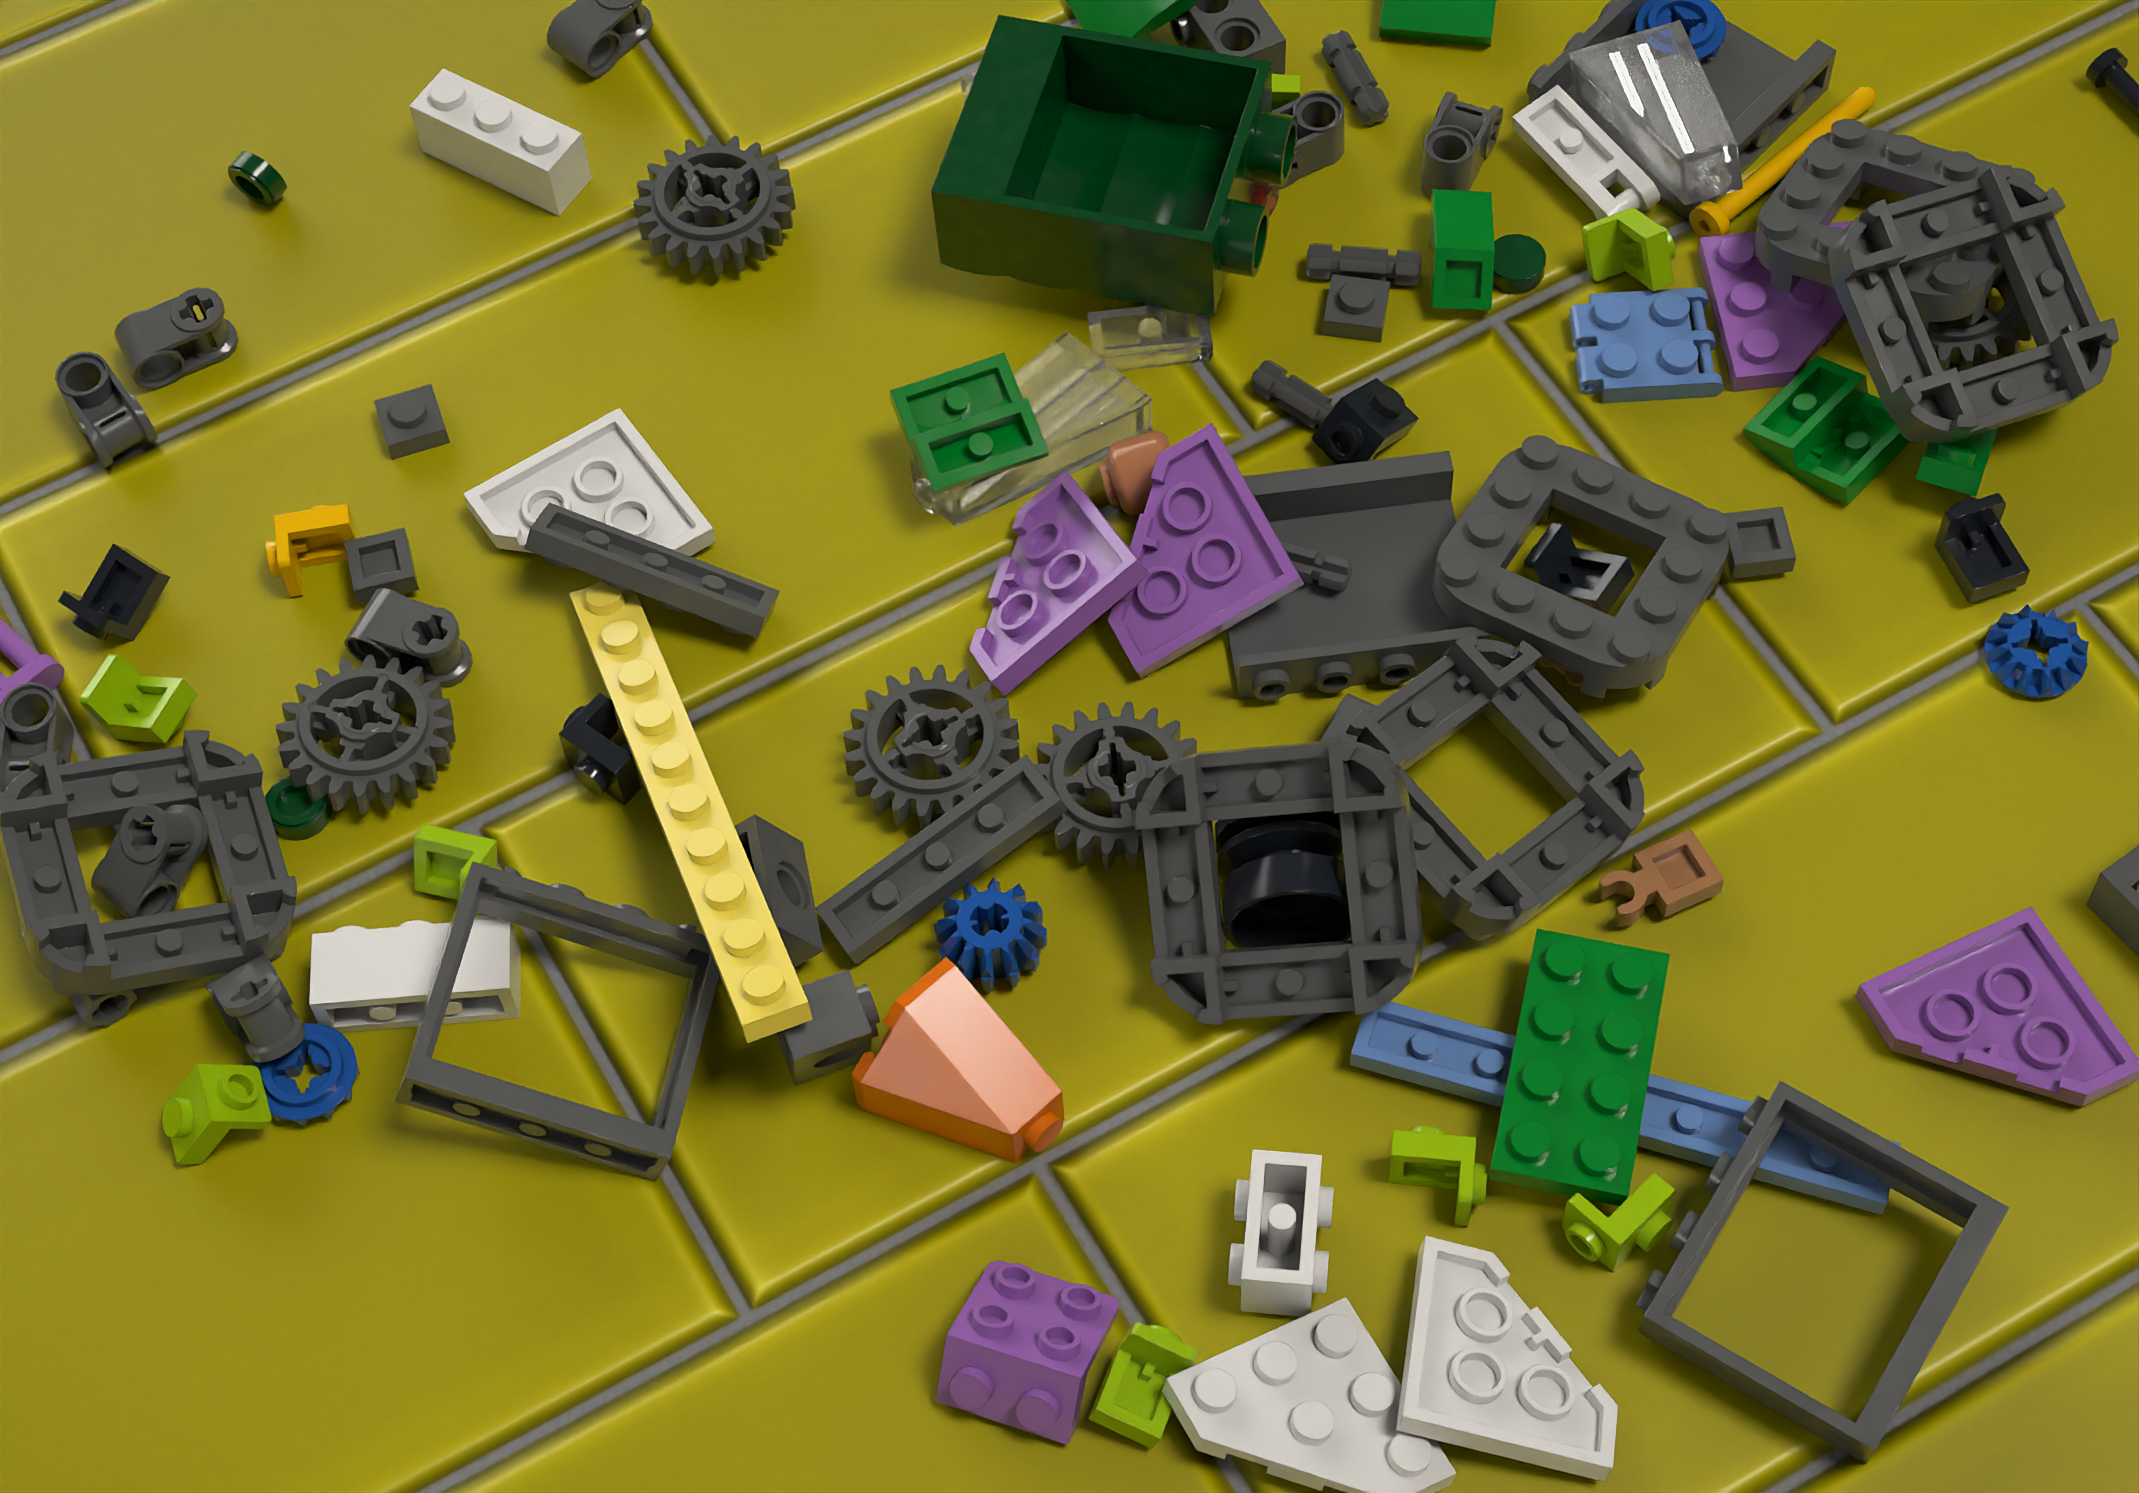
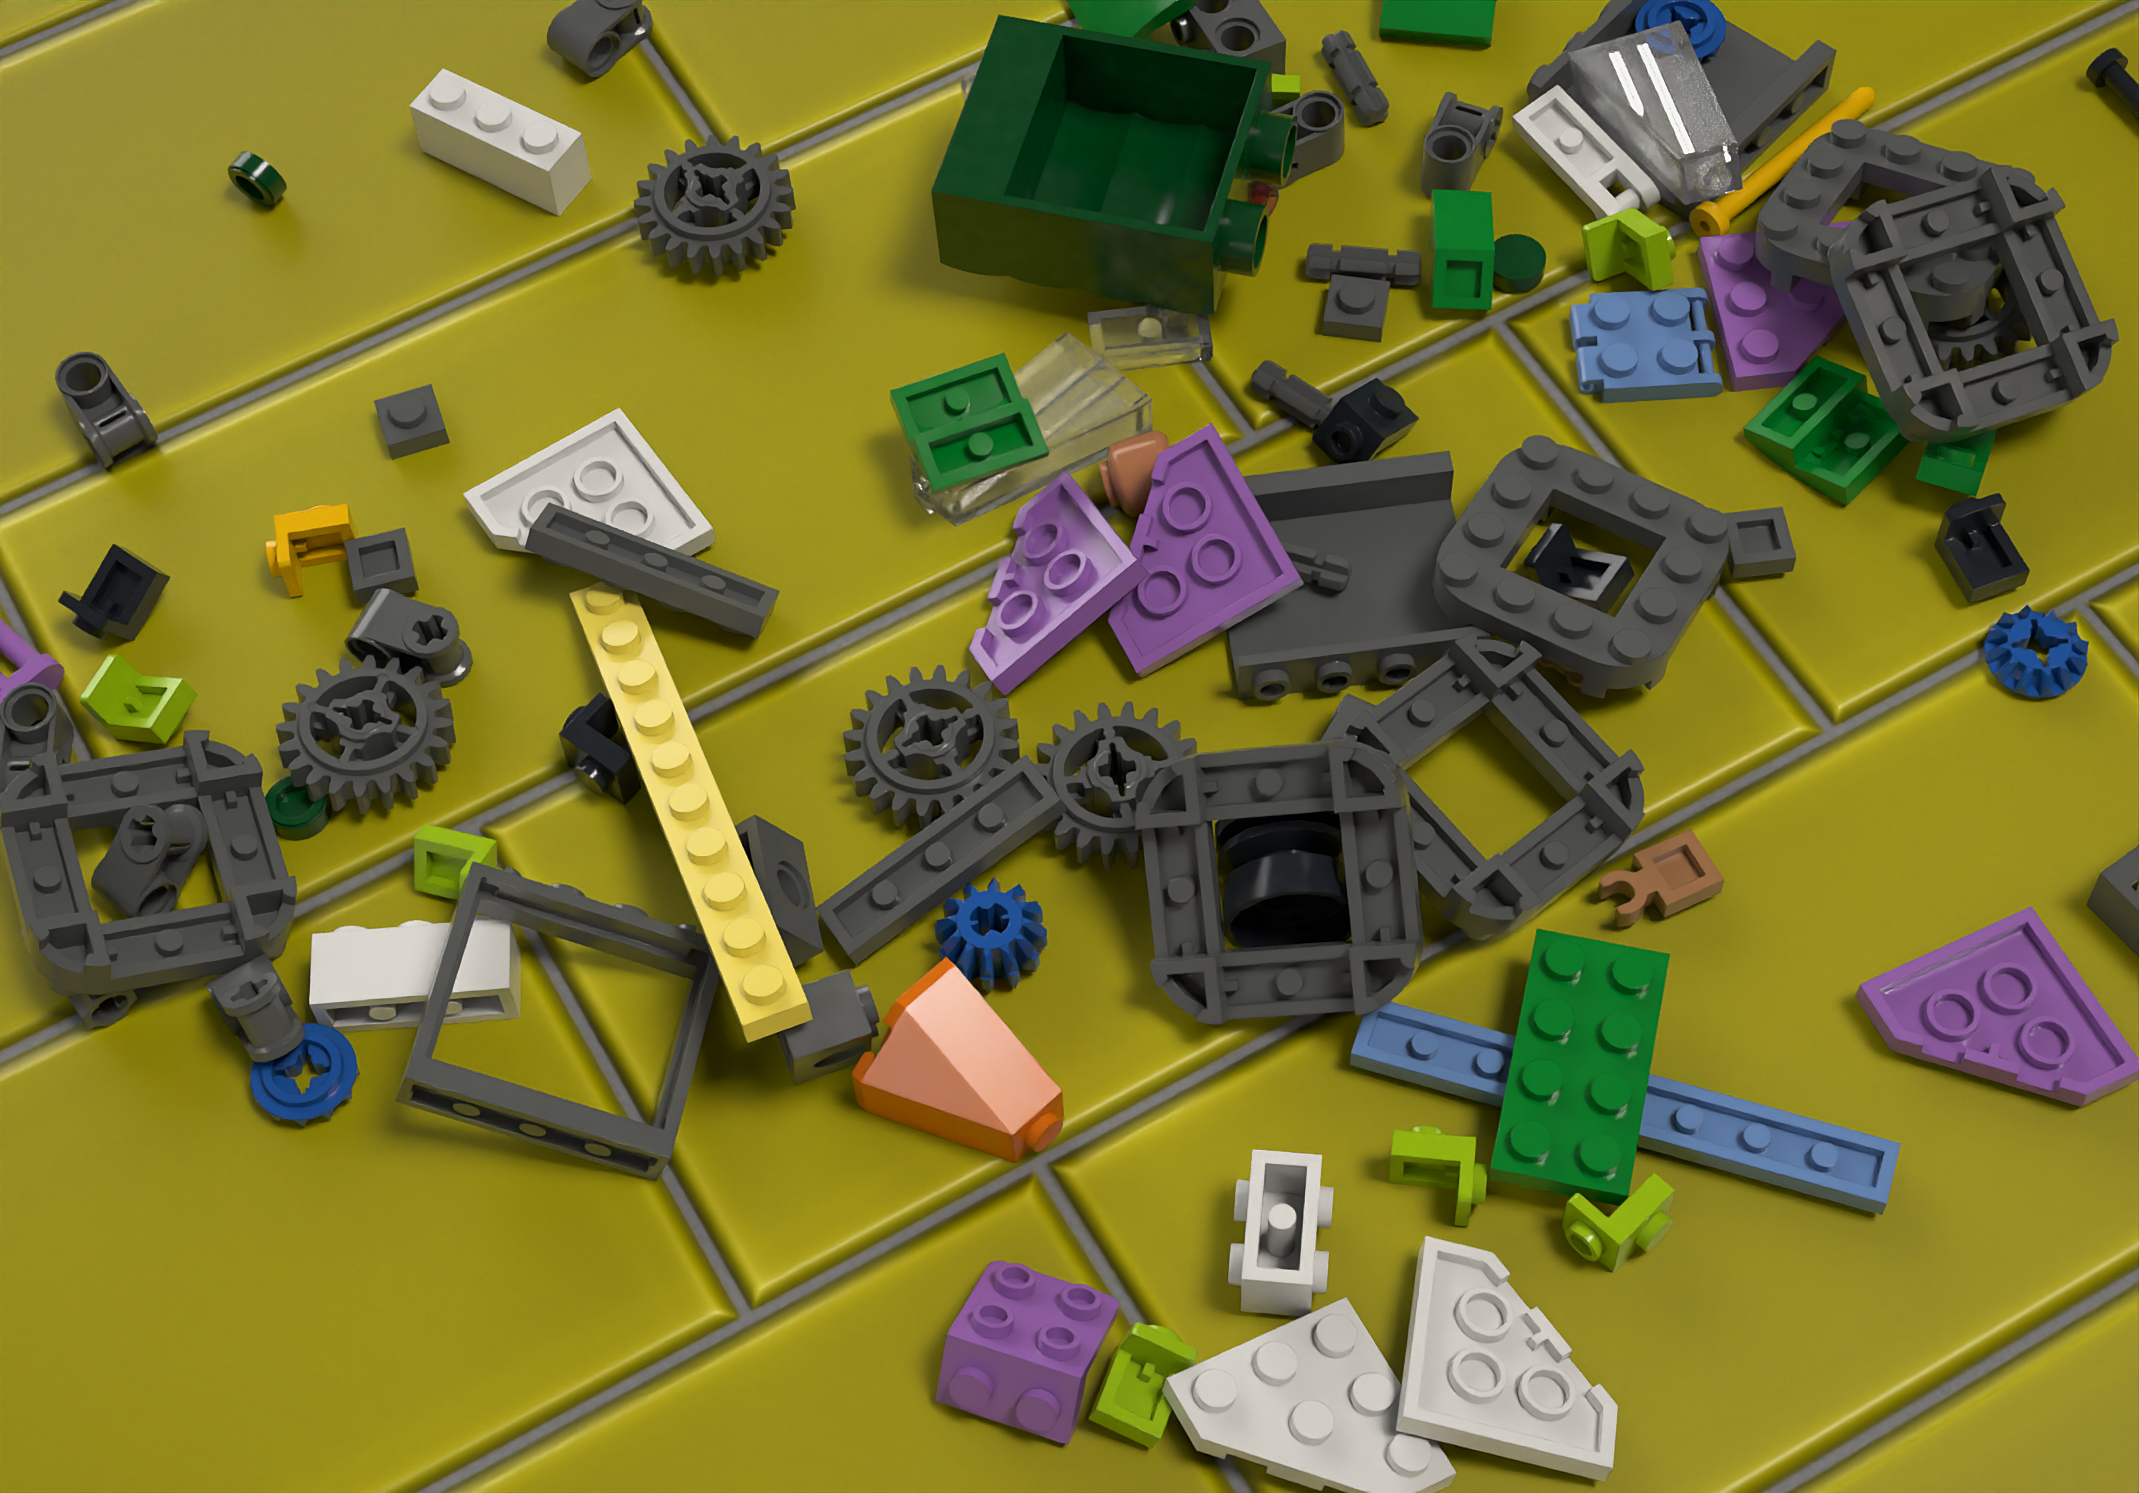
(172, 341): dark grey piece -> none
(210, 1105): lime bracket -> none
(1880, 1160): dark grey window -> none

